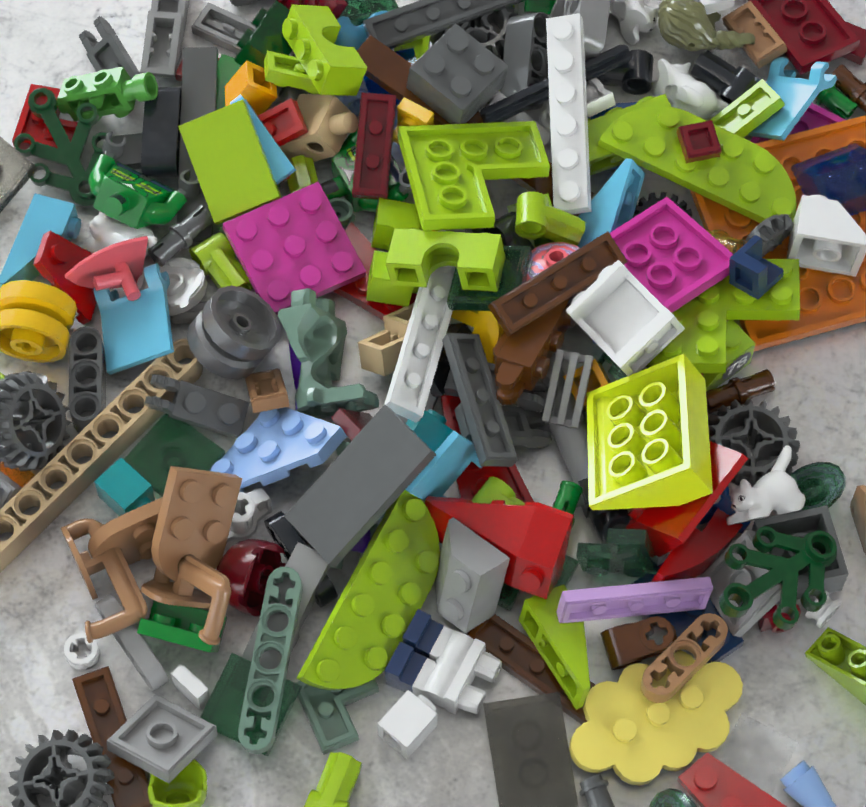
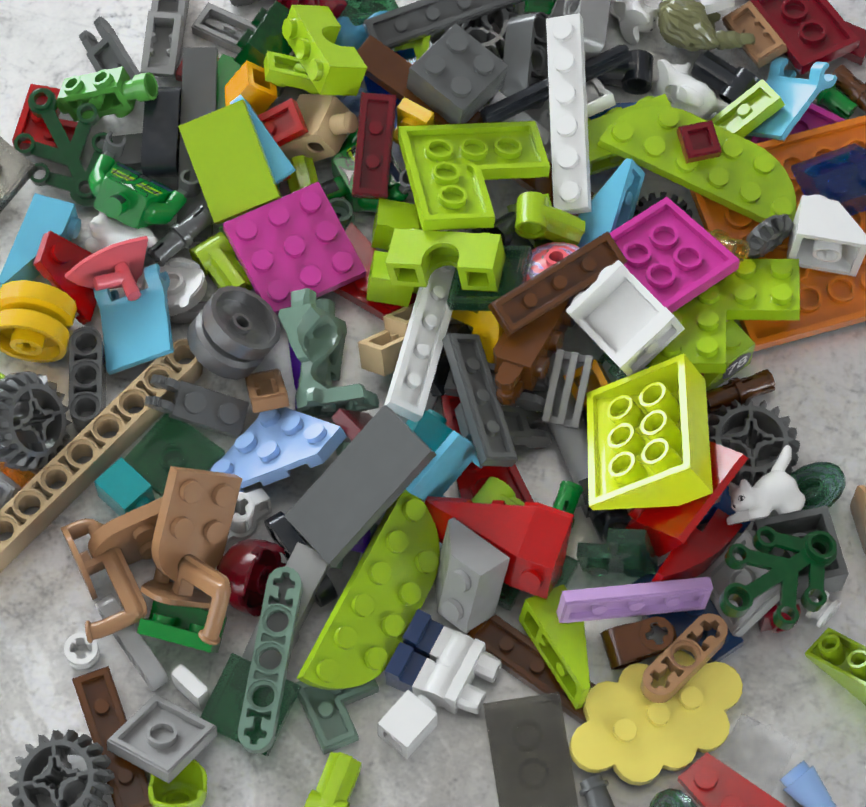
(751, 271): dark blue panel -> none

